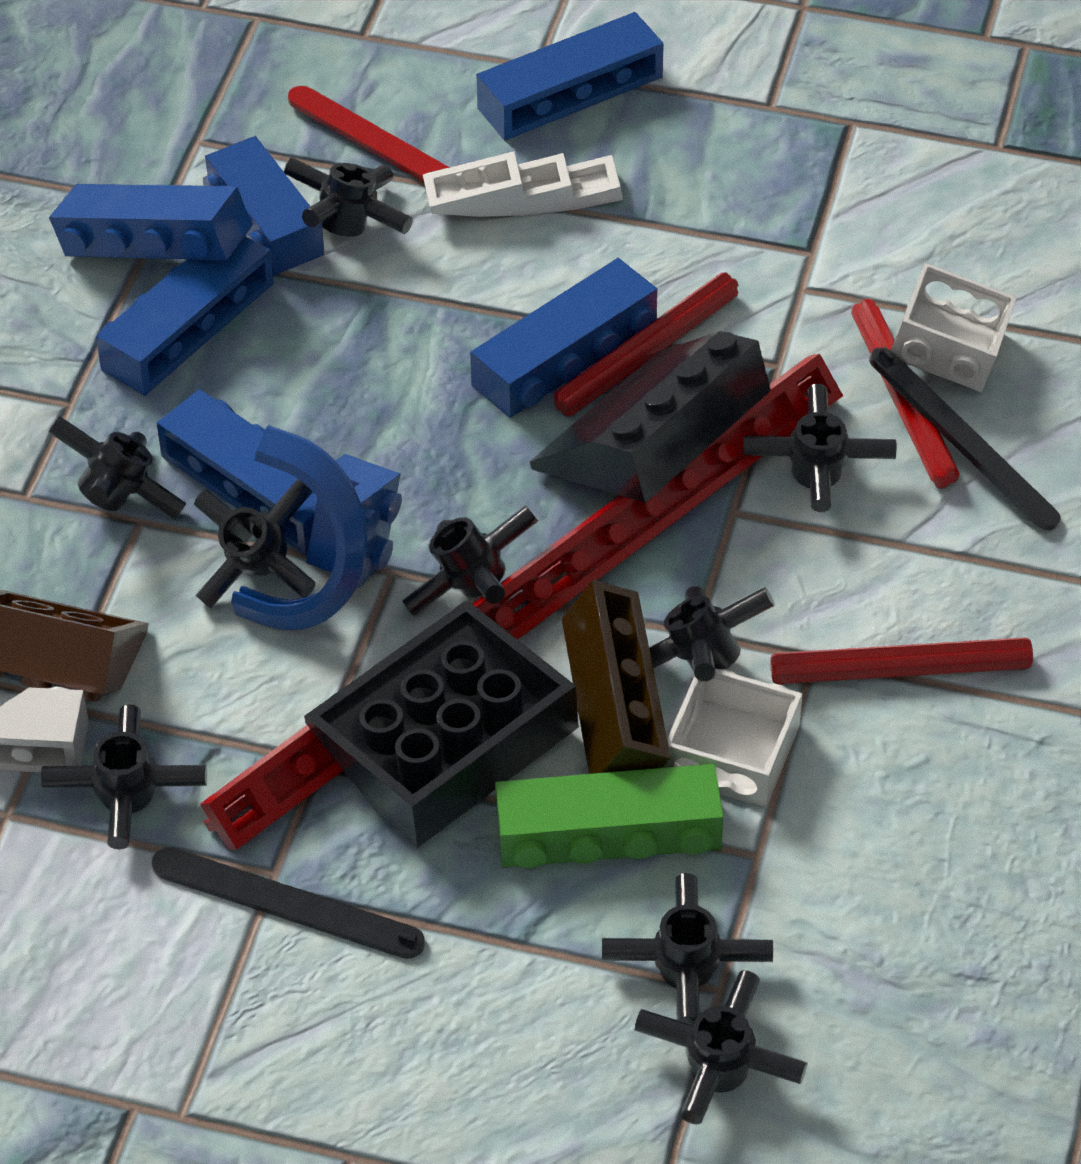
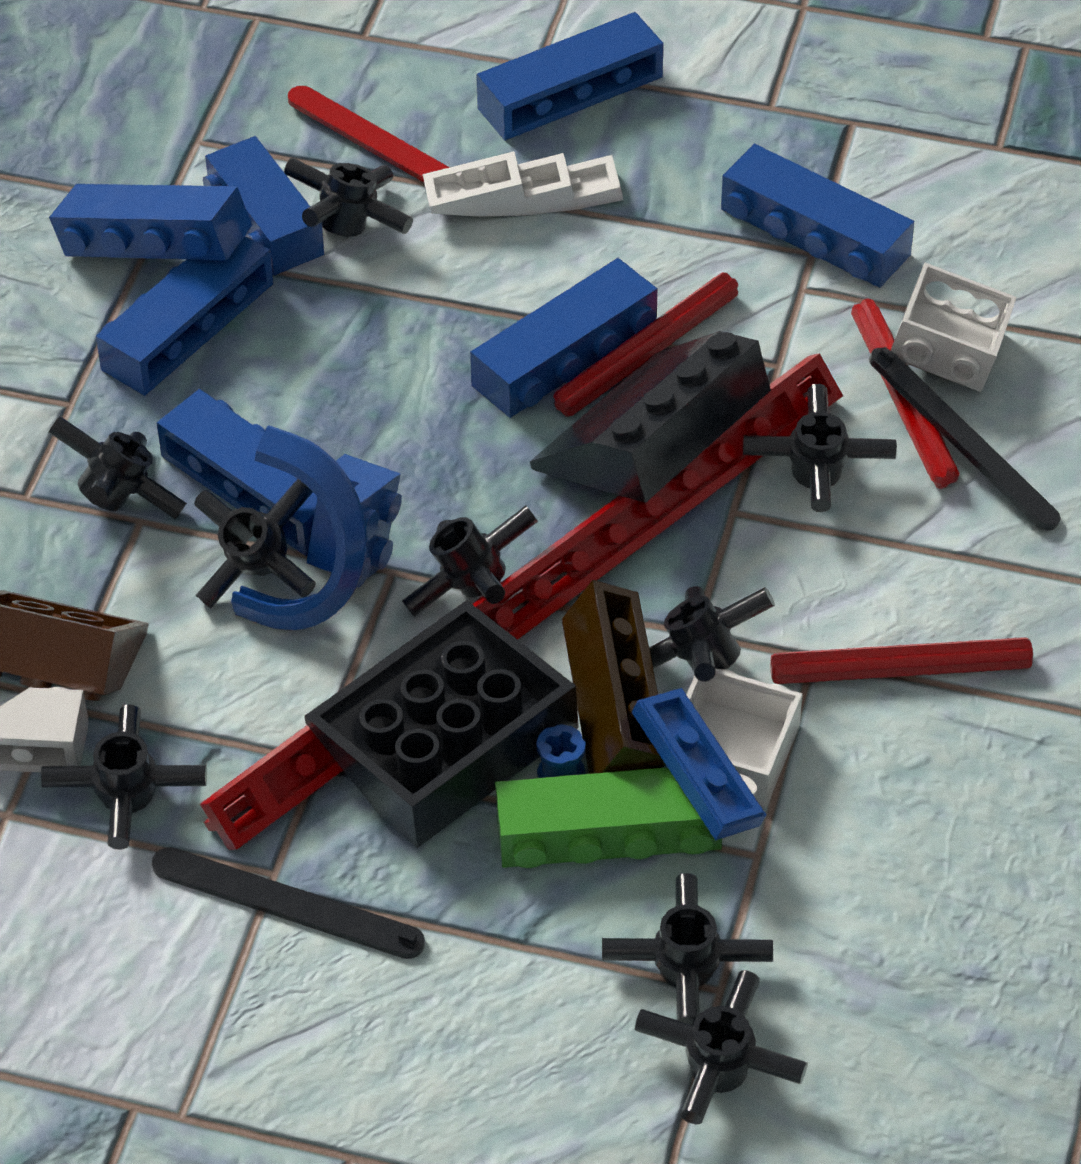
(560, 752): none -> blue bush
(698, 764): none -> blue tile
(817, 215): none -> blue brick

